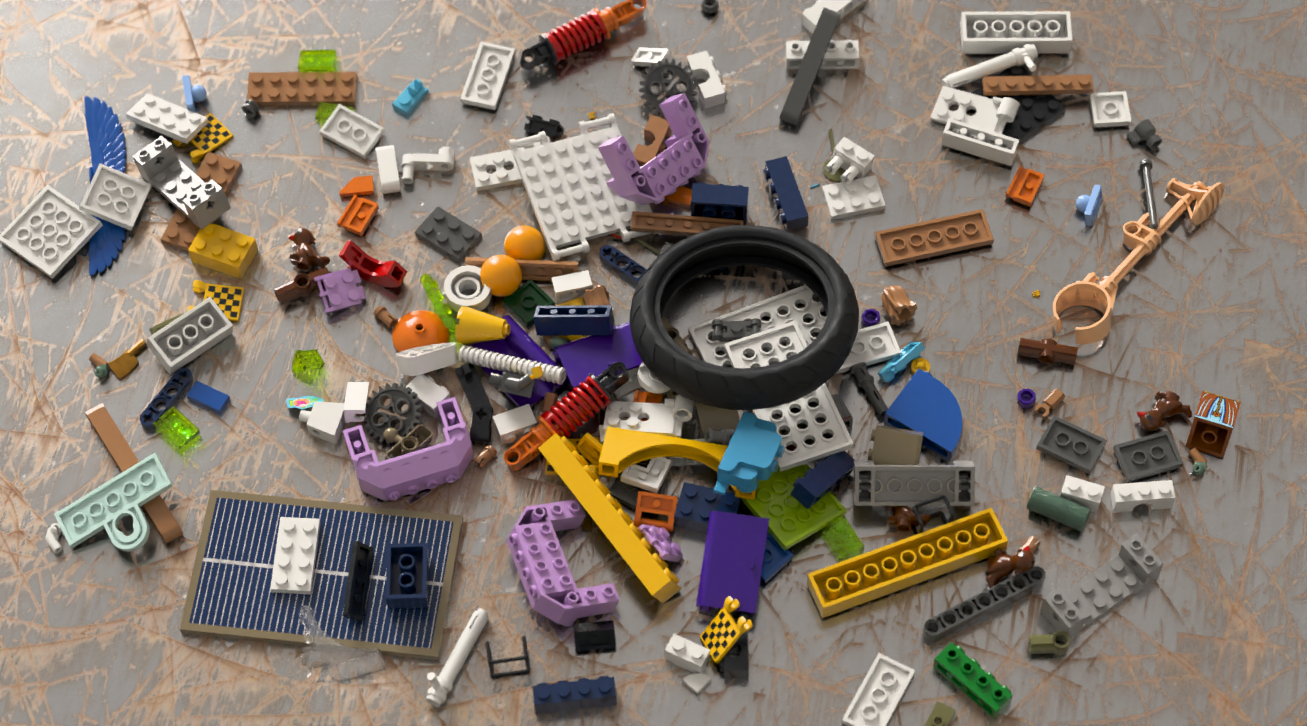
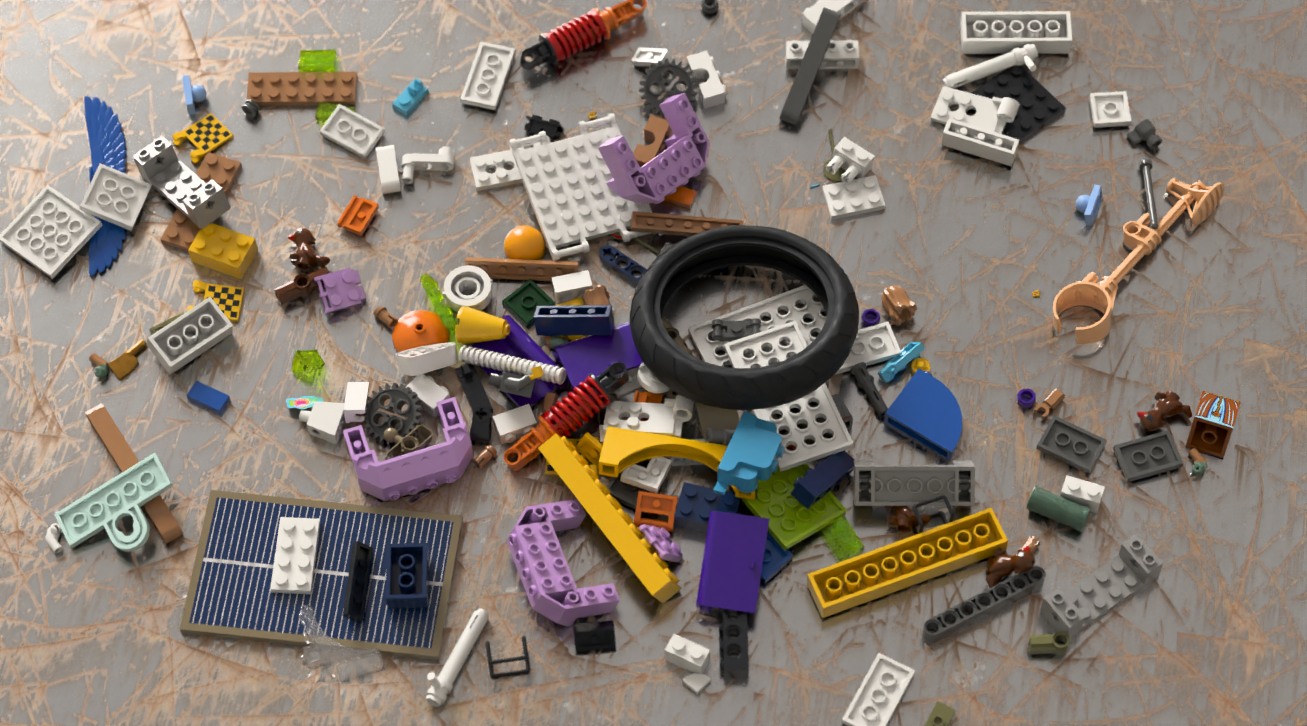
(166, 118): white plate -> none
(169, 400): dark blue beam -> none
(176, 428): clear neon green plate -> none
(359, 186): orange tile -> none
(370, 269): red arch -> none
(448, 234): dark grey plate -> none
(501, 275): light orange piece -> none
(574, 695): dark blue brick -> none
(720, 201): dark blue brick -> none
(723, 630): yellow flag -> none
(786, 193): dark blue brick -> none
(895, 446): dark tan slope -> none
(934, 237): medium nougat plate -> none
(973, 680): green brick -> none
(1025, 186): orange plate -> none
(1037, 85): medium nougat plate -> none
(1047, 351): reddish brown piece -> none
(1128, 495): white arch -> none

